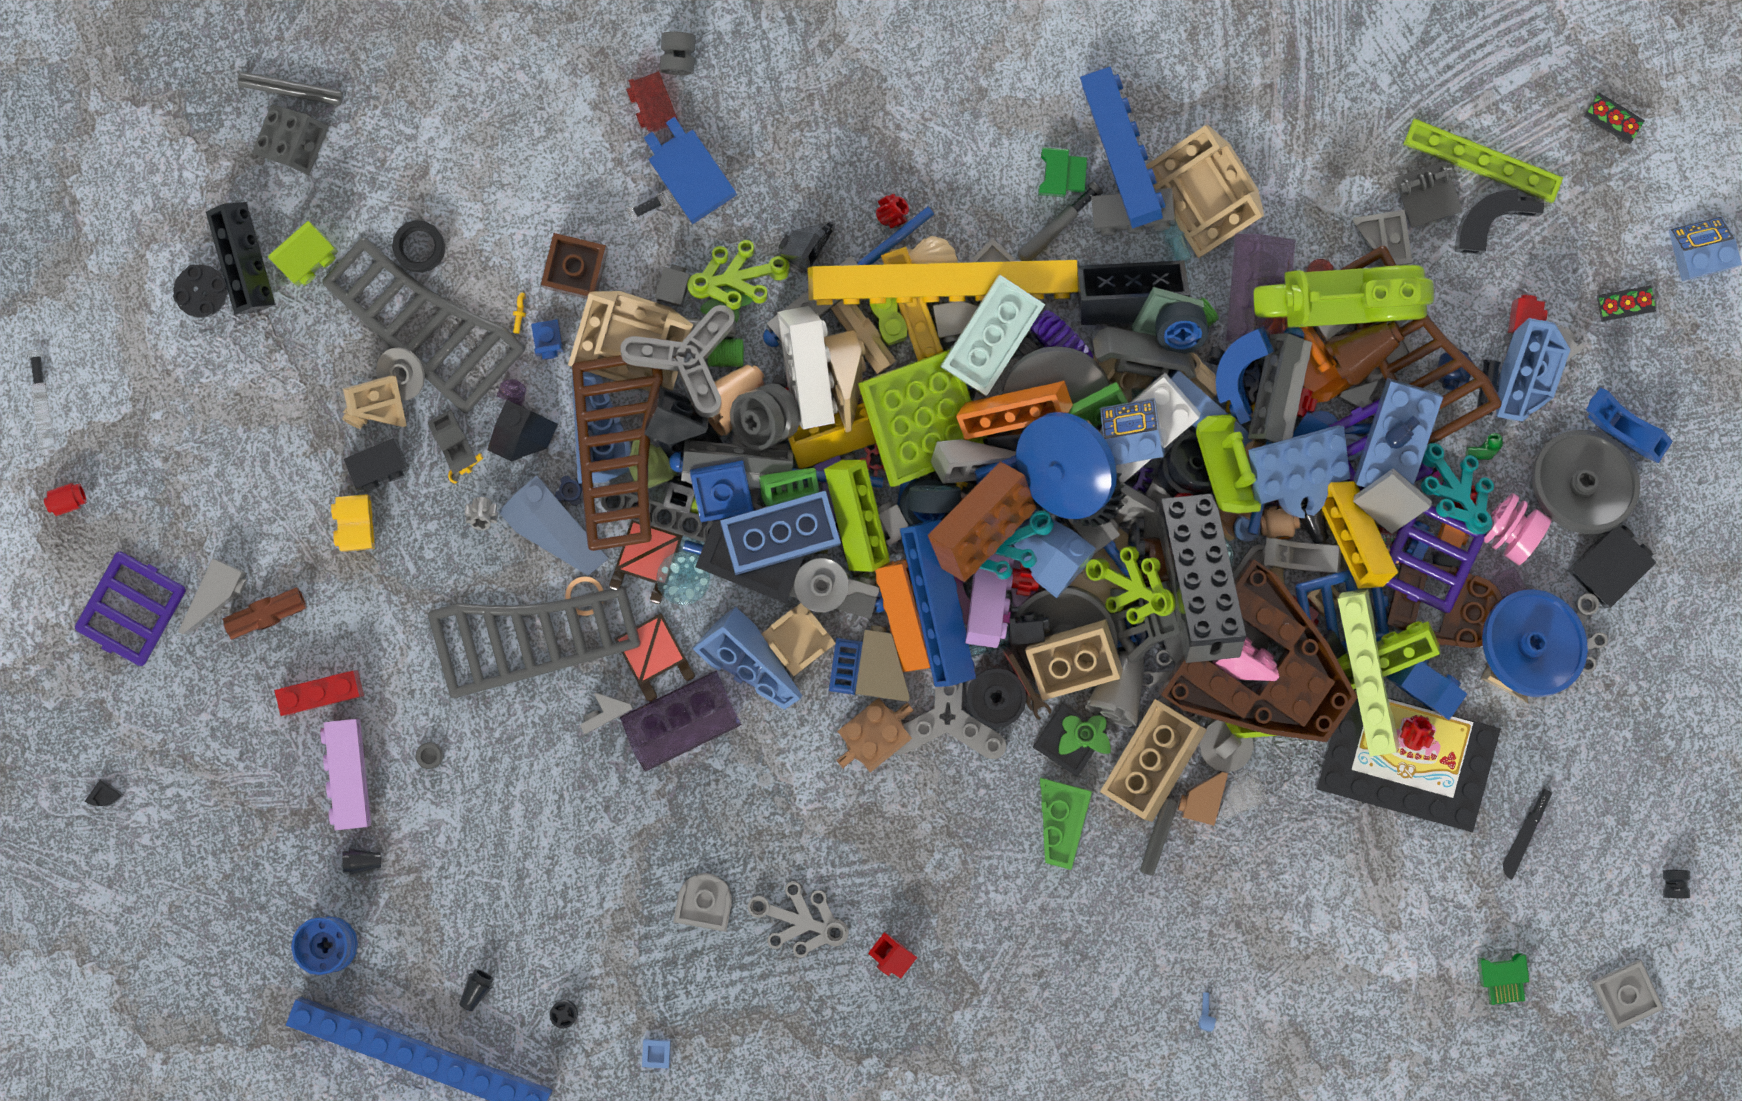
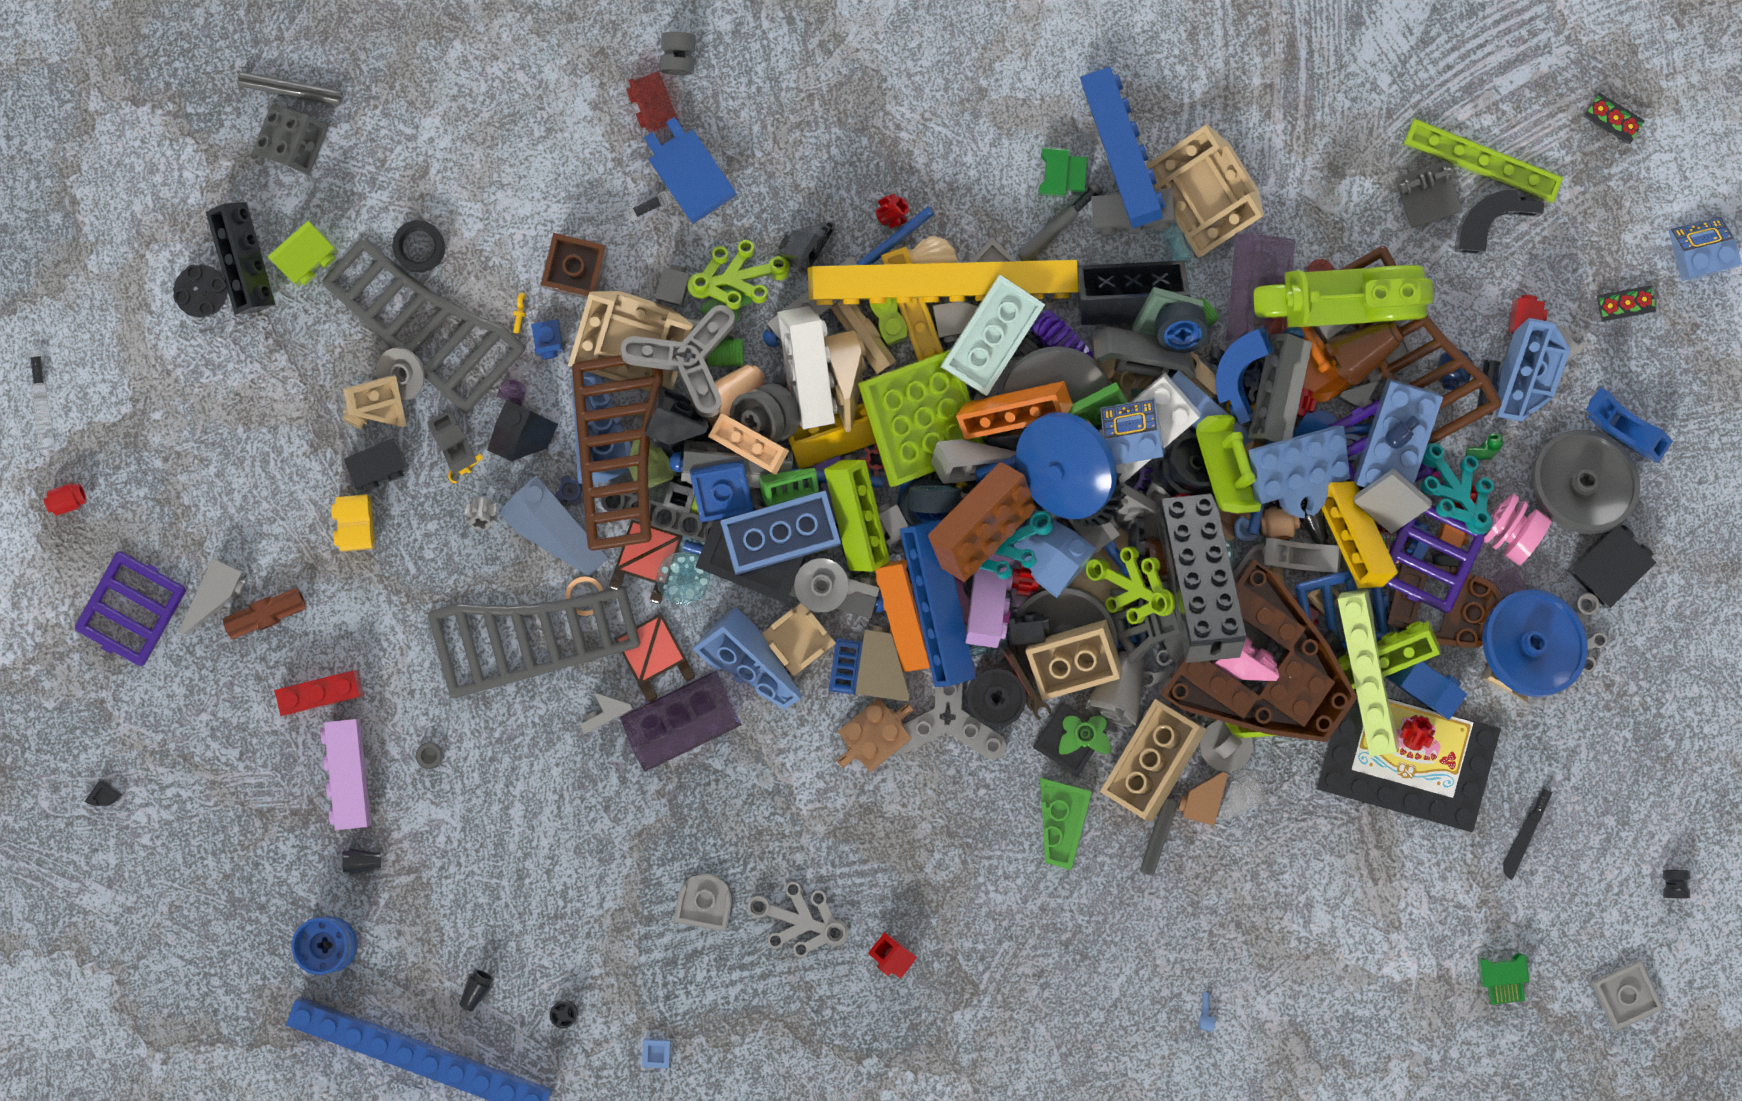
(748, 443): none -> light nougat plate
(1387, 230): light grey wing -> none

